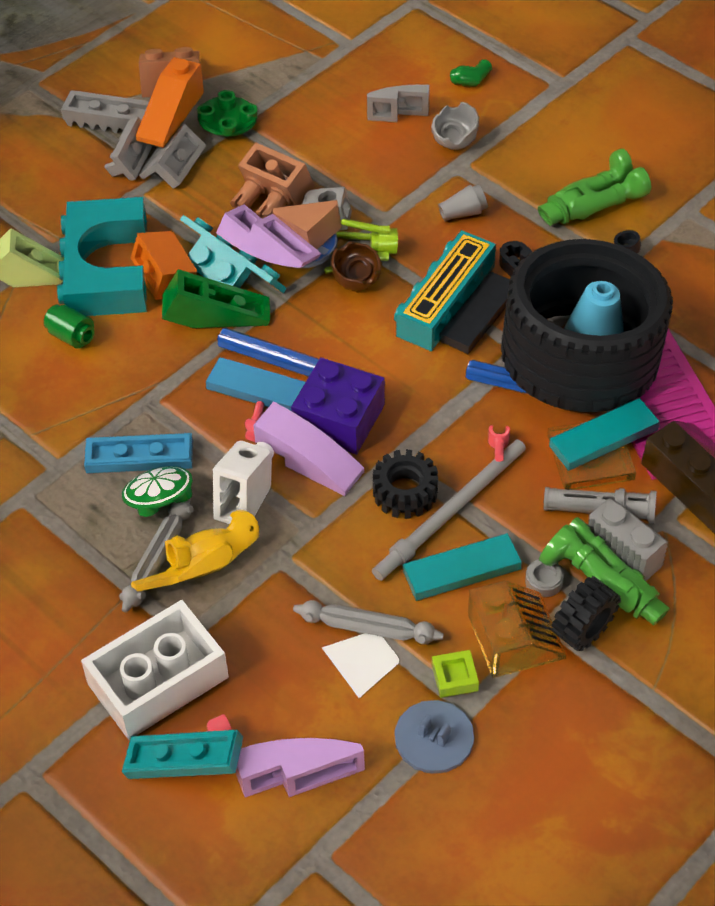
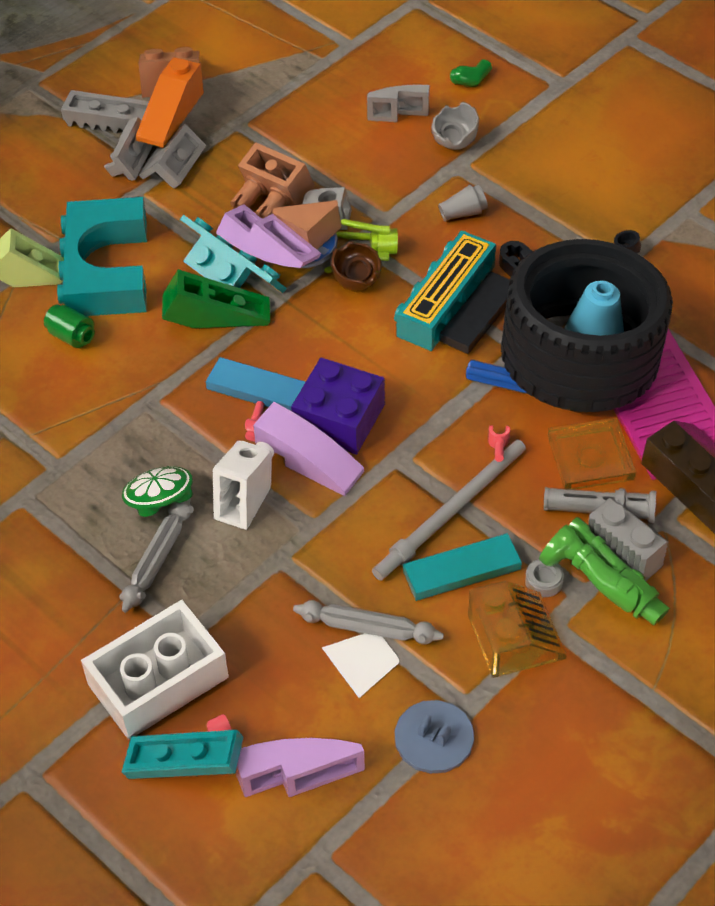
(138, 452): dark azure tile -> none
(161, 258): orange panel -> none
(204, 551): yellow animal -> none
(227, 114): green dish -> none
(266, 352): blue axle -> none
(405, 500): black tyre -> none
(455, 673): lime plate -> none
(585, 613): black tyre -> none
(597, 192): bright green piece -> none
(604, 434): teal tile -> none

